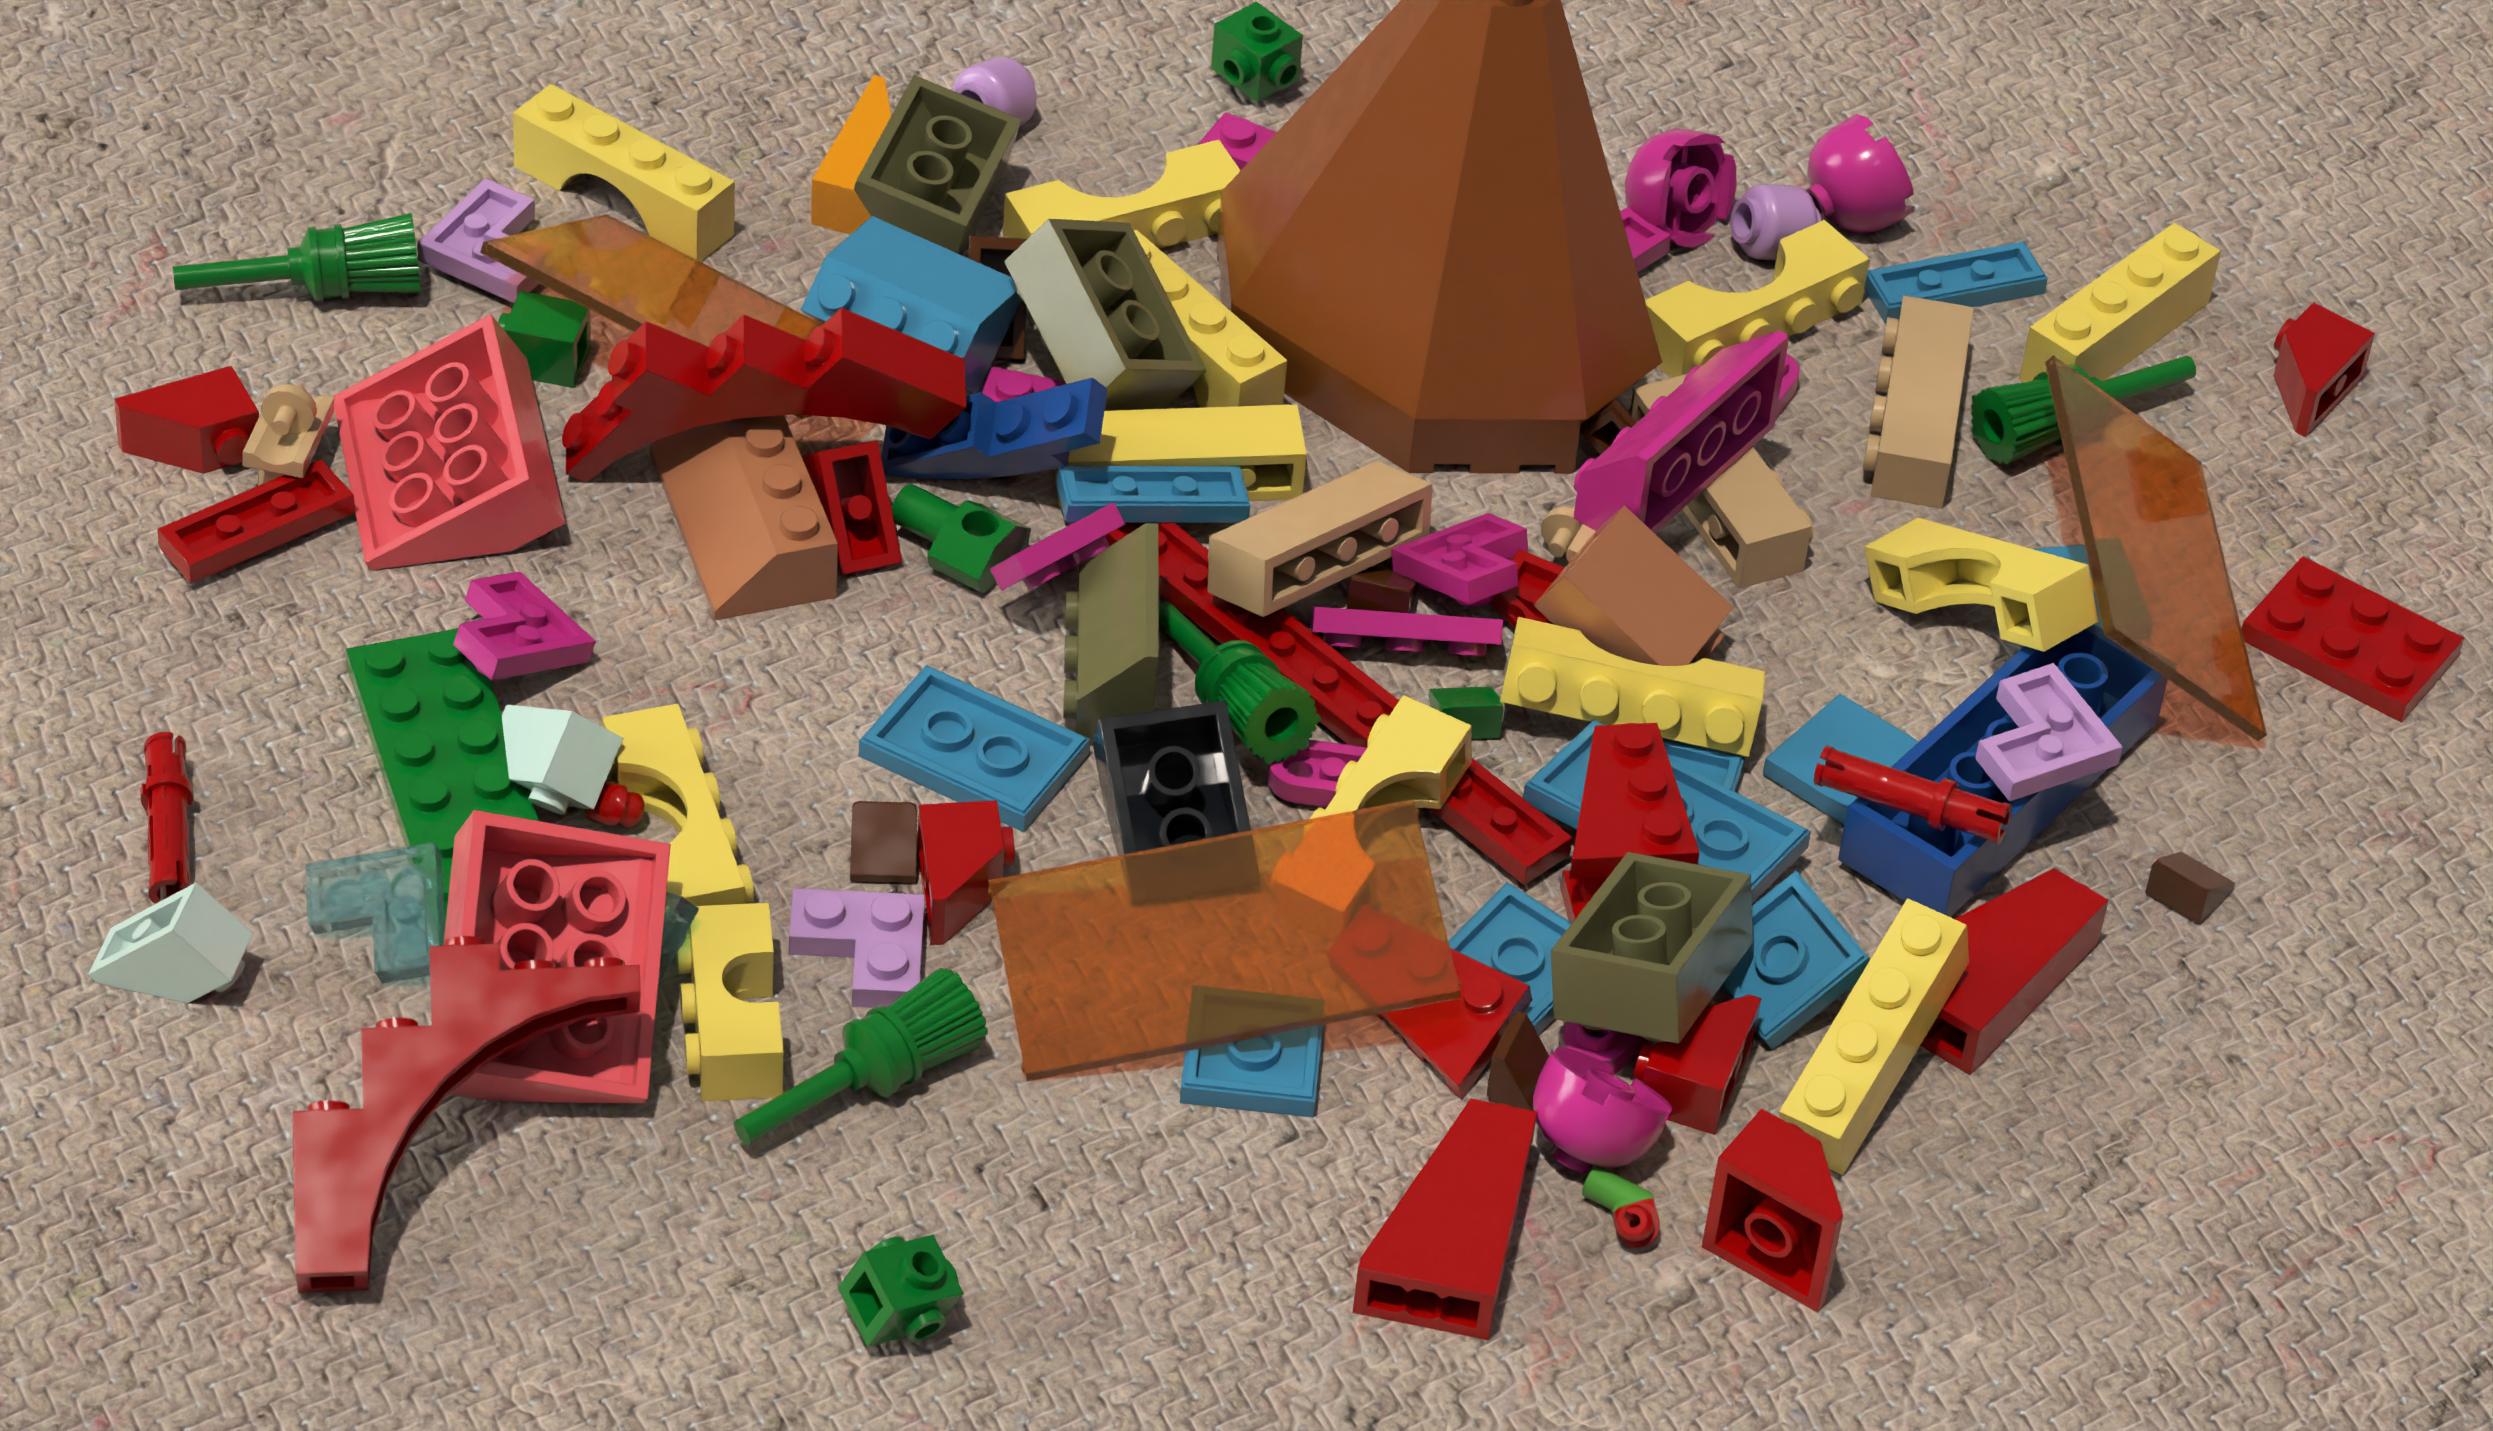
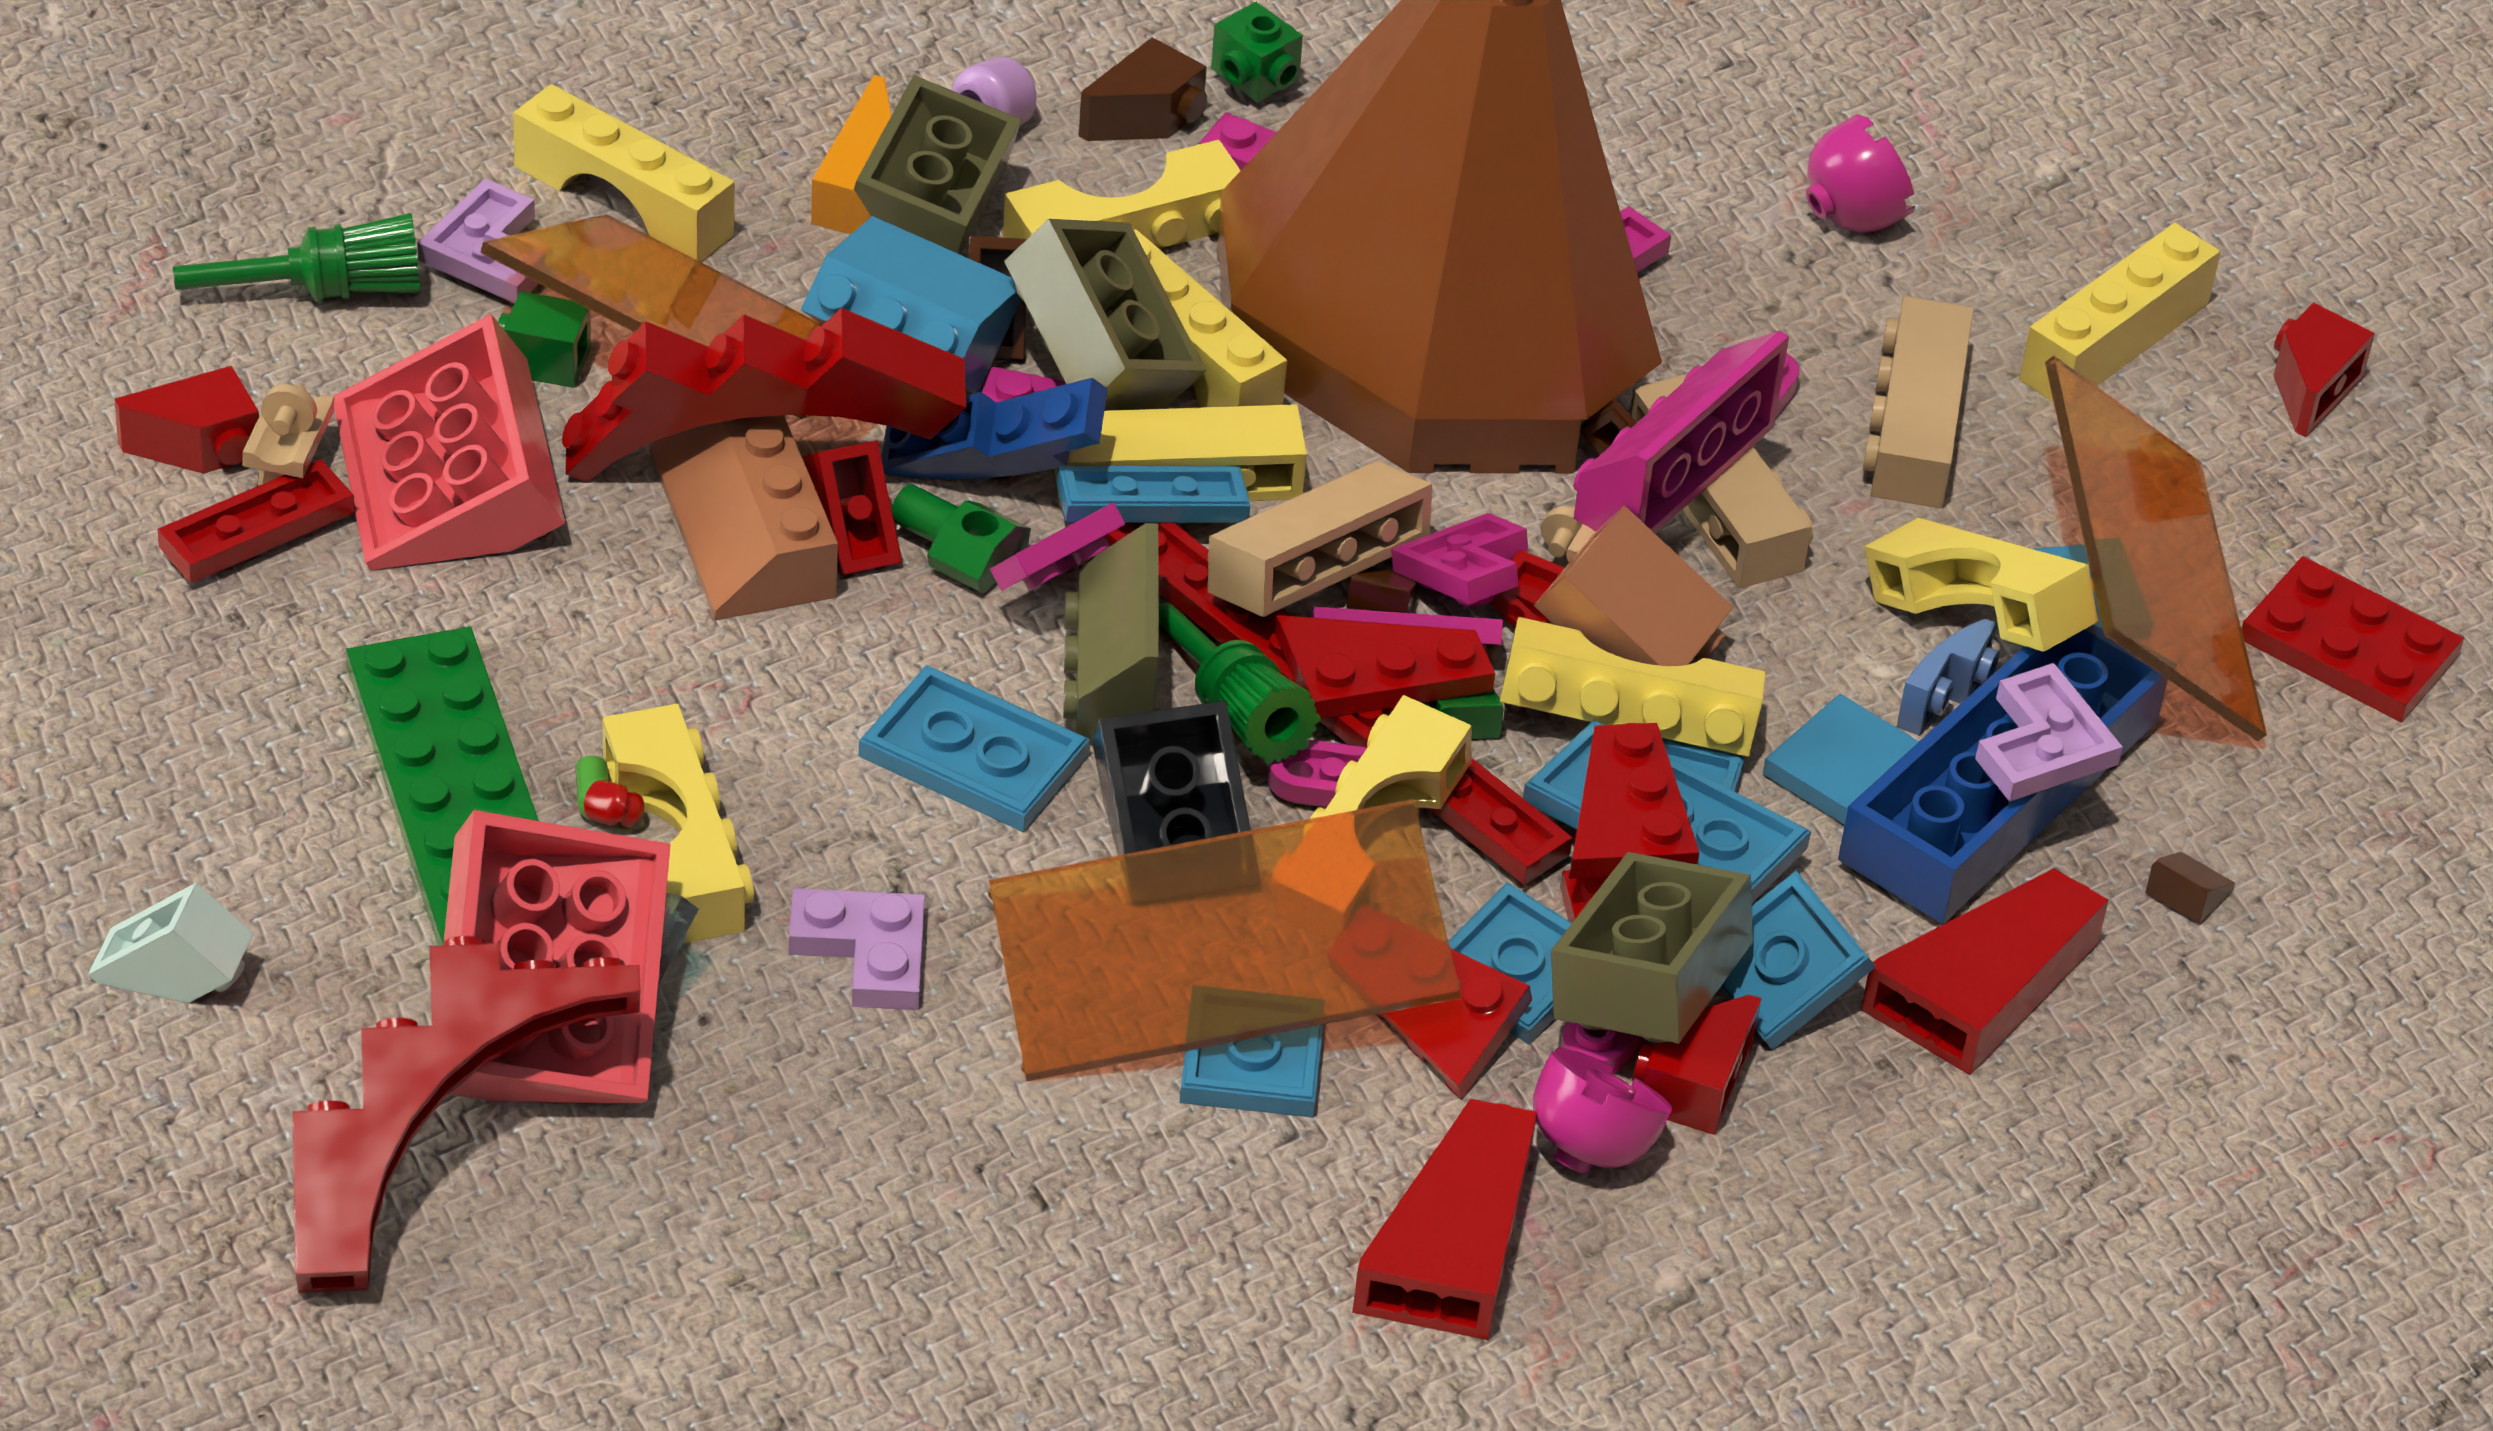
(166, 803): red pin -> none
(392, 891): clear light blue plate -> none
(519, 629): dark pink plate -> none
(558, 756): light aqua slope -> none
(734, 1041): light yellow arch -> none
(883, 842): reddish brown slope -> none
(884, 1050): green piece -> none
(901, 1290): green brick -> none
(957, 856): red slope -> none
(1144, 96): none -> reddish brown slope
(1374, 664): none -> red wing
(1516, 1064): reddish brown slope -> none
(1630, 1204): arm -> none
(1682, 184): dark pink cylinder -> none
(1771, 214): lavender head -> none
(1776, 1209): red slope -> none
(1813, 280): light yellow arch -> none
(1878, 1031): light yellow brick -> none
(1937, 802): red pin -> none
(1948, 674): none -> medium blue slope
(1960, 279): dark azure tile -> none
(2023, 416): green piece -> none

